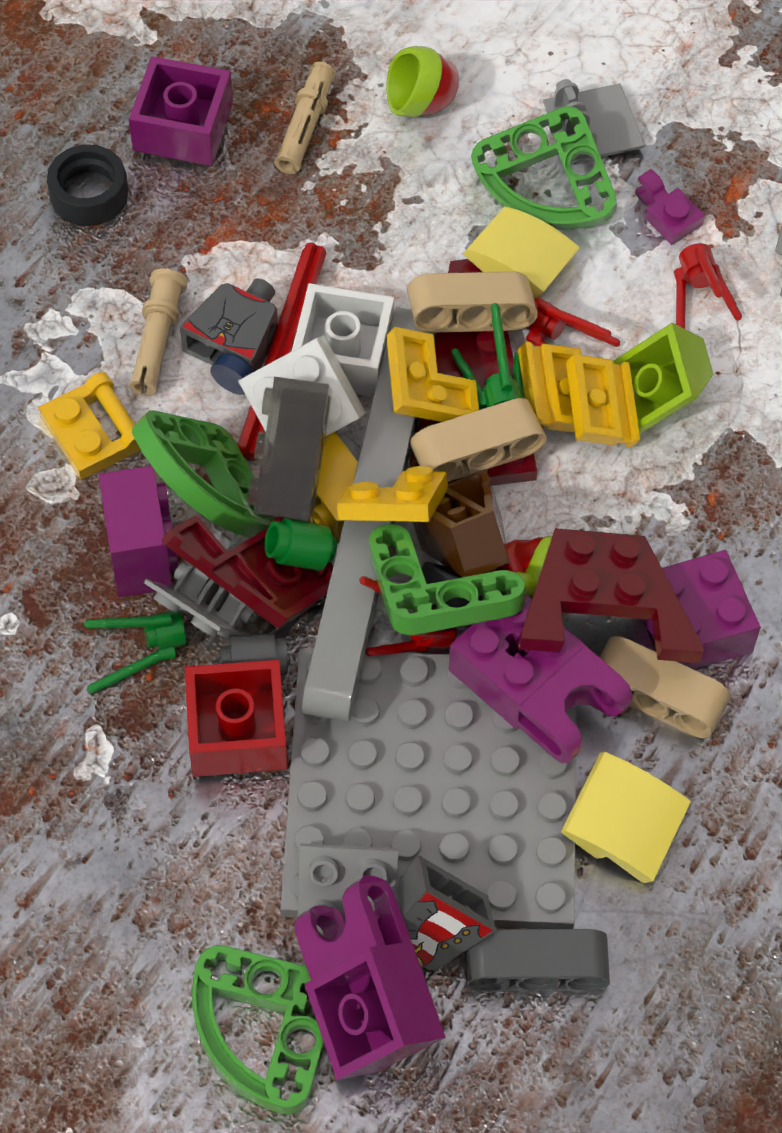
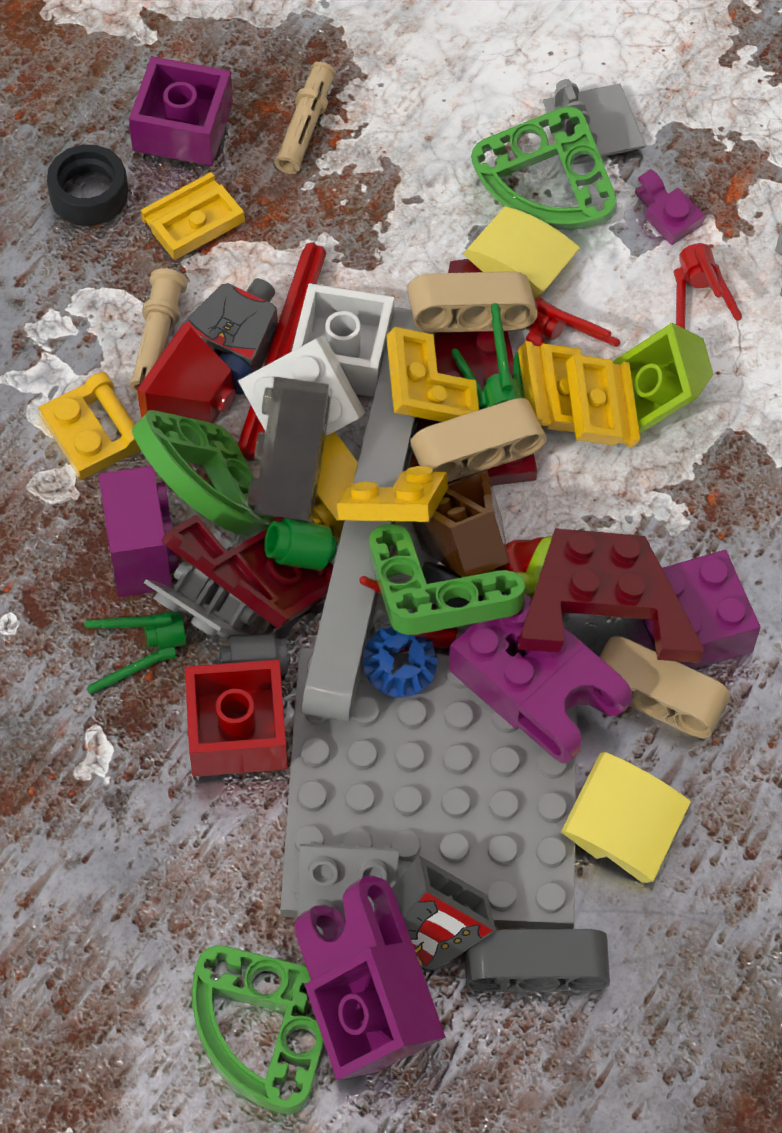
(188, 380): none -> red slope
(192, 216): none -> yellow plate
(407, 680): none -> blue gear
(420, 82): lime piece -> none

